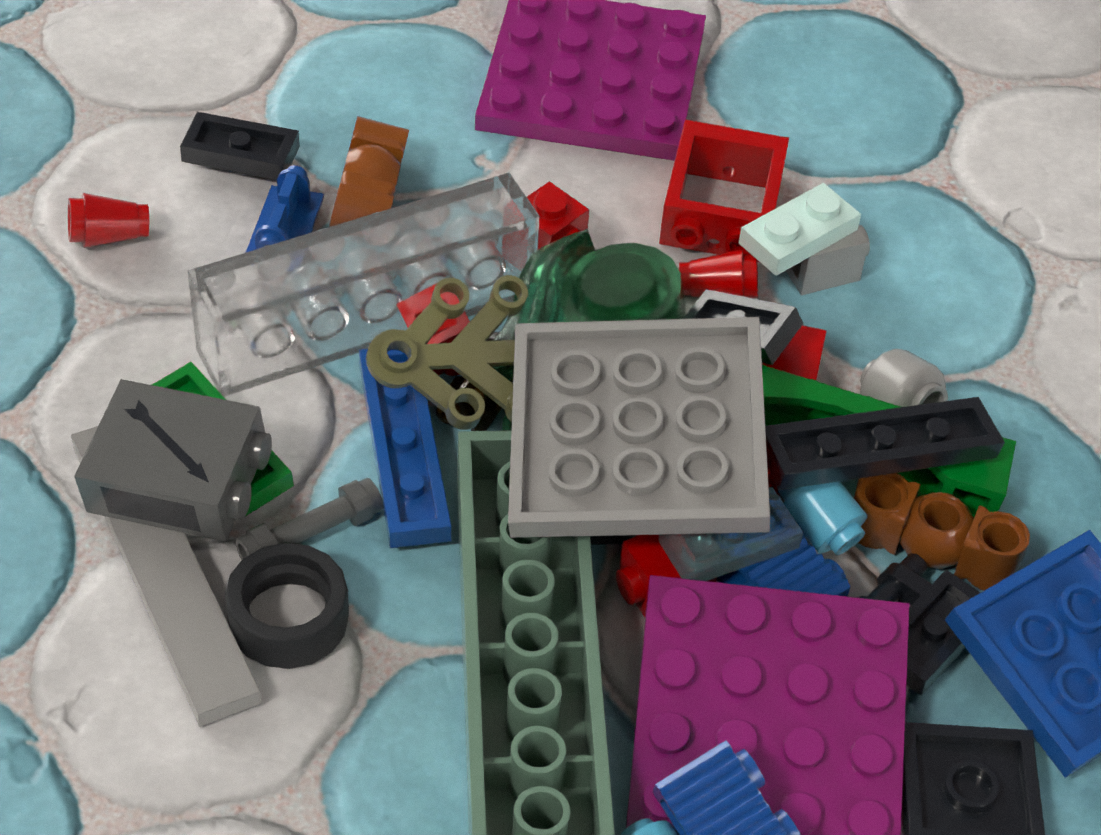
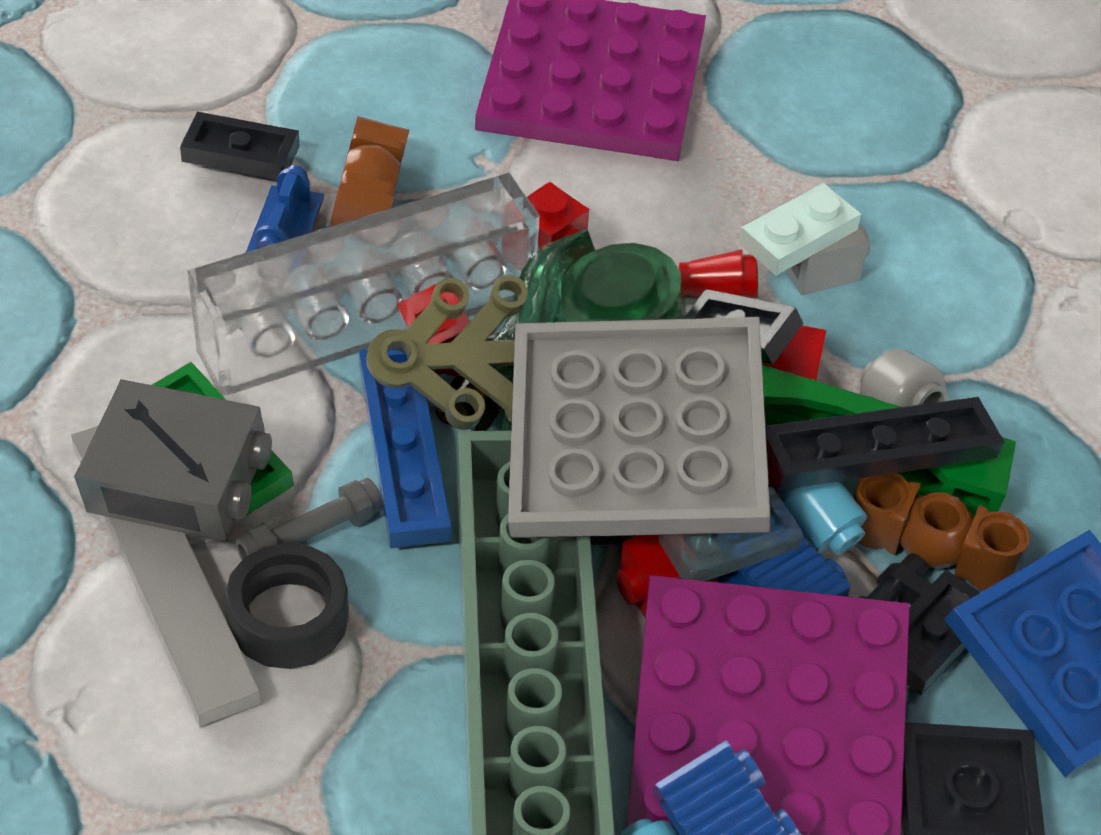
(105, 220): red cone -> none
(726, 156): red window -> none

